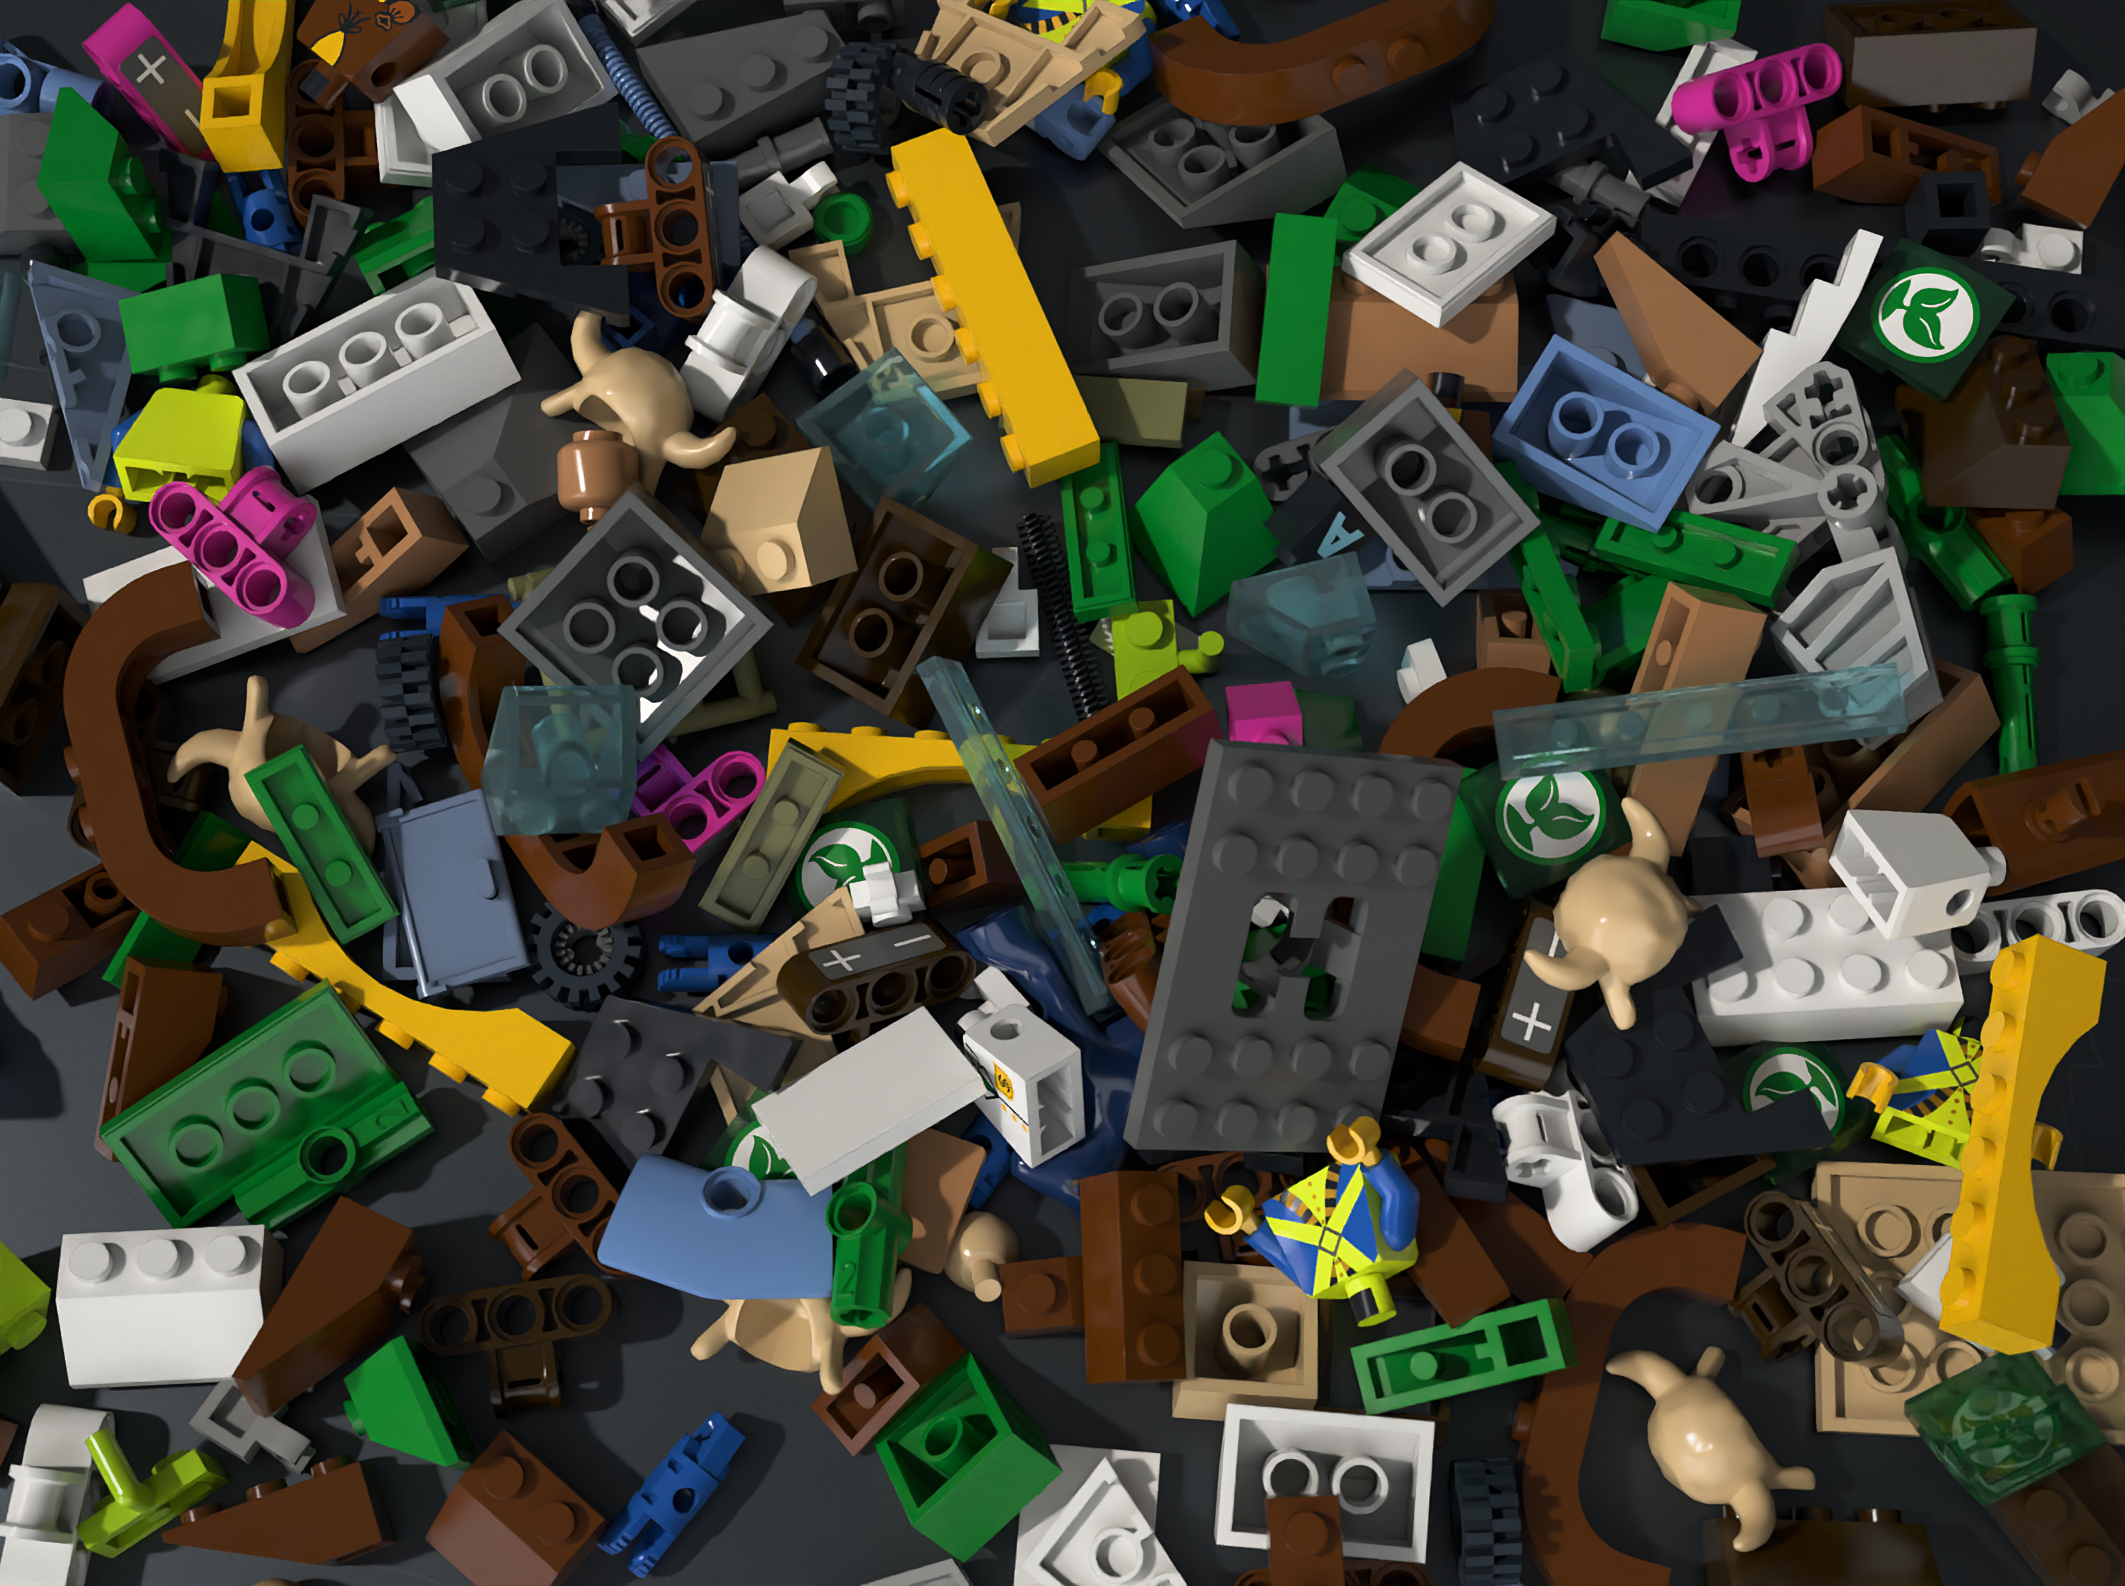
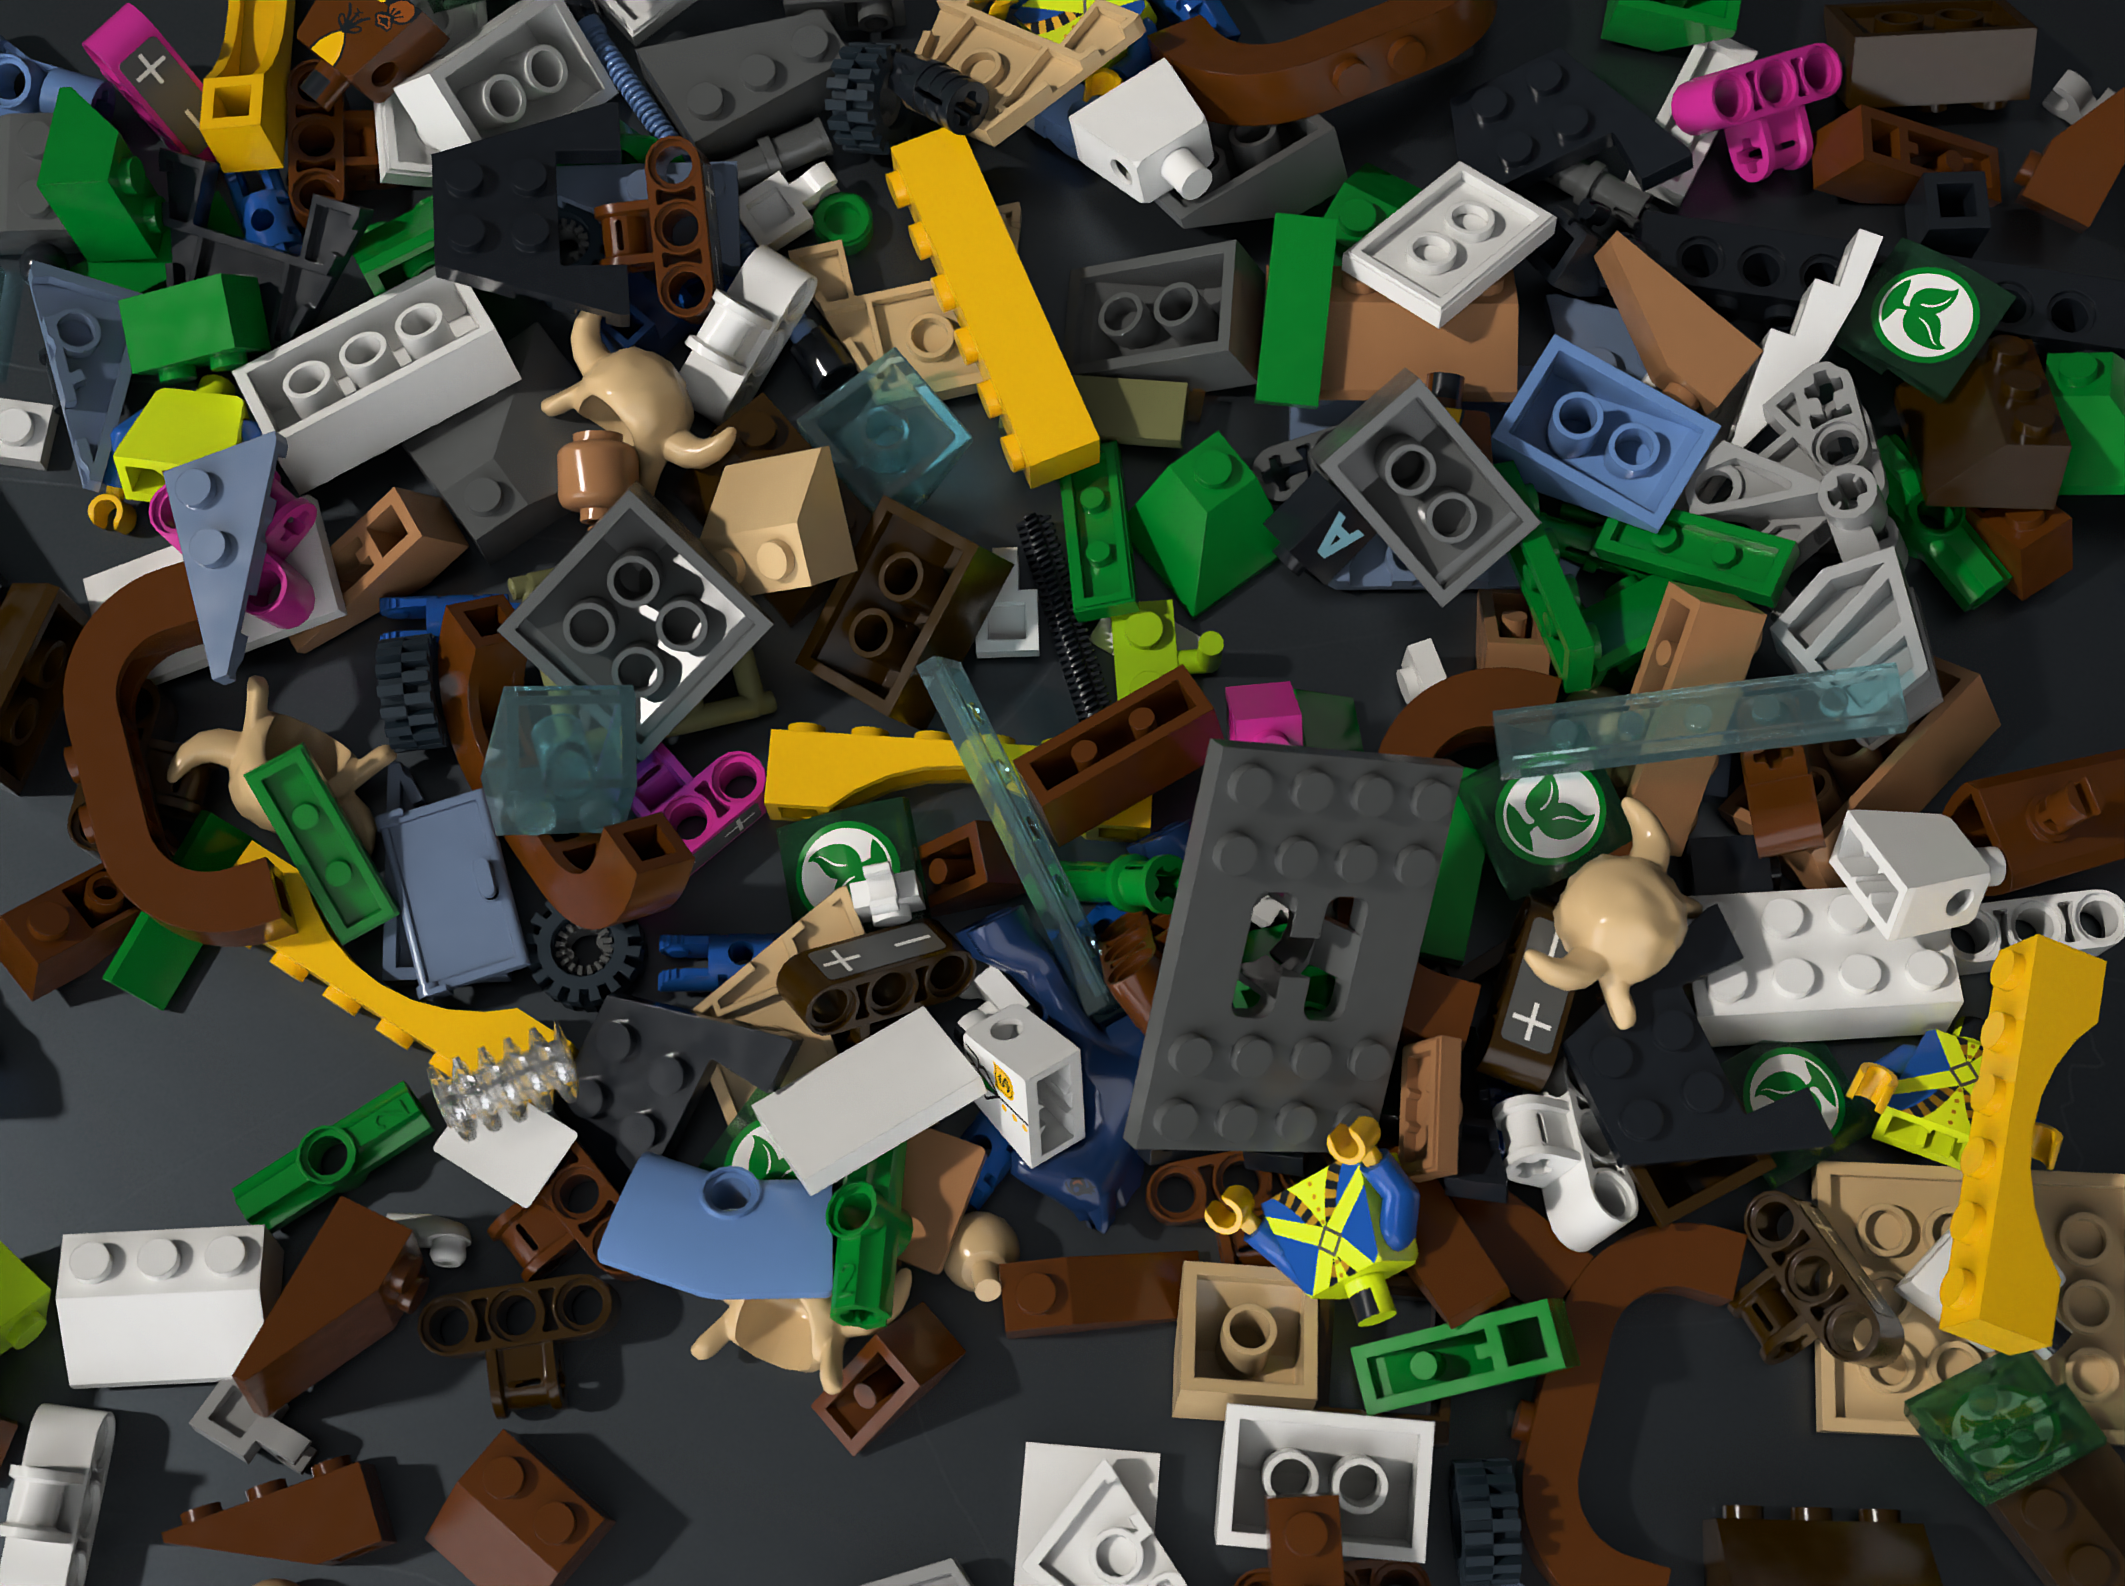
(141, 1508): lime plate -> none
(159, 1030): reddish brown slope -> none
(221, 526): none -> sand blue wing
(248, 1104): green tile -> none
(409, 1405): green slope -> none
(444, 1236): none -> white arm
(506, 1083): none -> clear piece
(516, 1157): none -> white sticker
(673, 1493): blue hinge -> none
(772, 836): olive tile -> none
(965, 1458): green slope -> none
(1132, 1277): reddish brown brick -> none
(1147, 136): none -> white torso
(1306, 616): clear light blue slope -> none
(1430, 1108): none -> medium nougat plate
(1708, 1443): tan piece -> none
(2012, 663): green pin -> none
(2034, 247): white plate -> none

